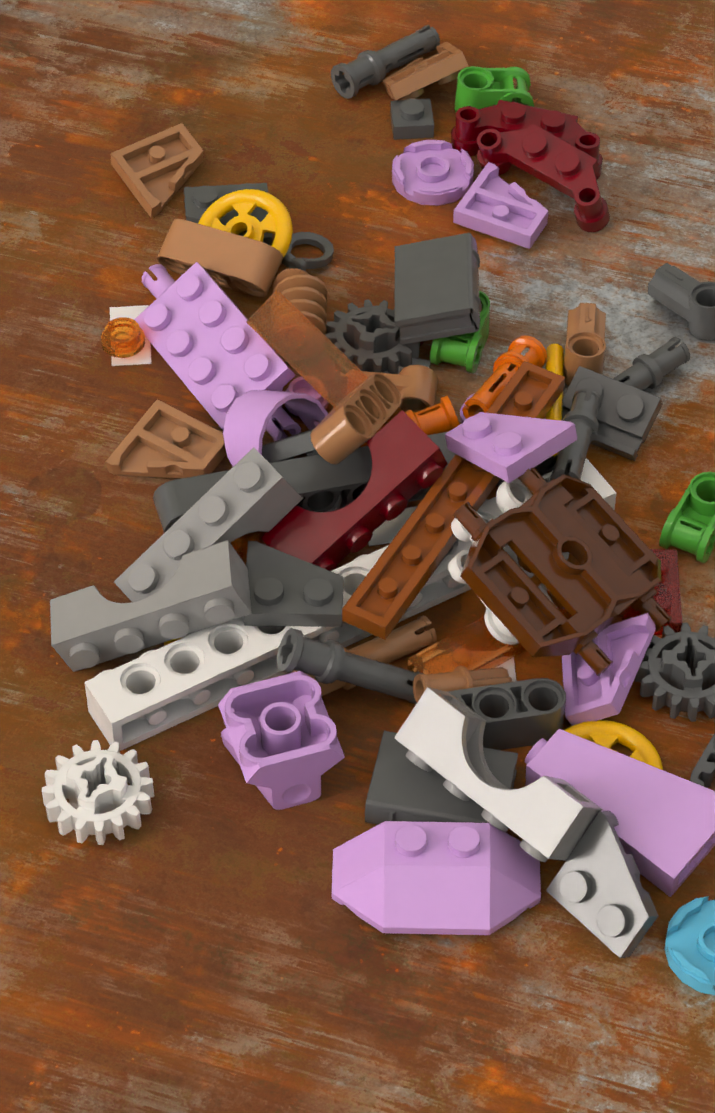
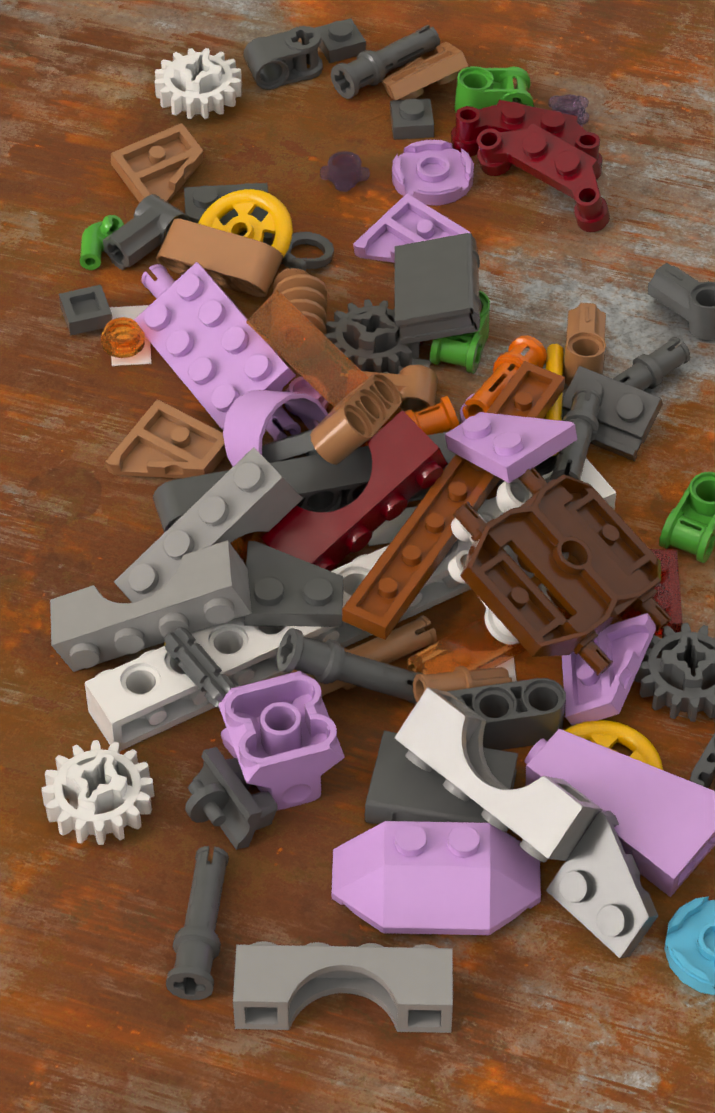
(85, 309): none -> dark grey plate
(93, 238): none -> bright green arm
(143, 232): none -> dark grey piece
(197, 941): none -> dark grey pin
(198, 83): none -> white gear
(198, 665): none -> dark grey axle
(224, 799): none -> dark grey hips
(281, 980): none -> light grey arch
(283, 59): none -> dark grey piece
(341, 40): none -> dark grey plate
(344, 170): none -> plate
(404, 224): none -> lavender wing
(501, 209): lavender wing -> none
(571, 105): none -> plate

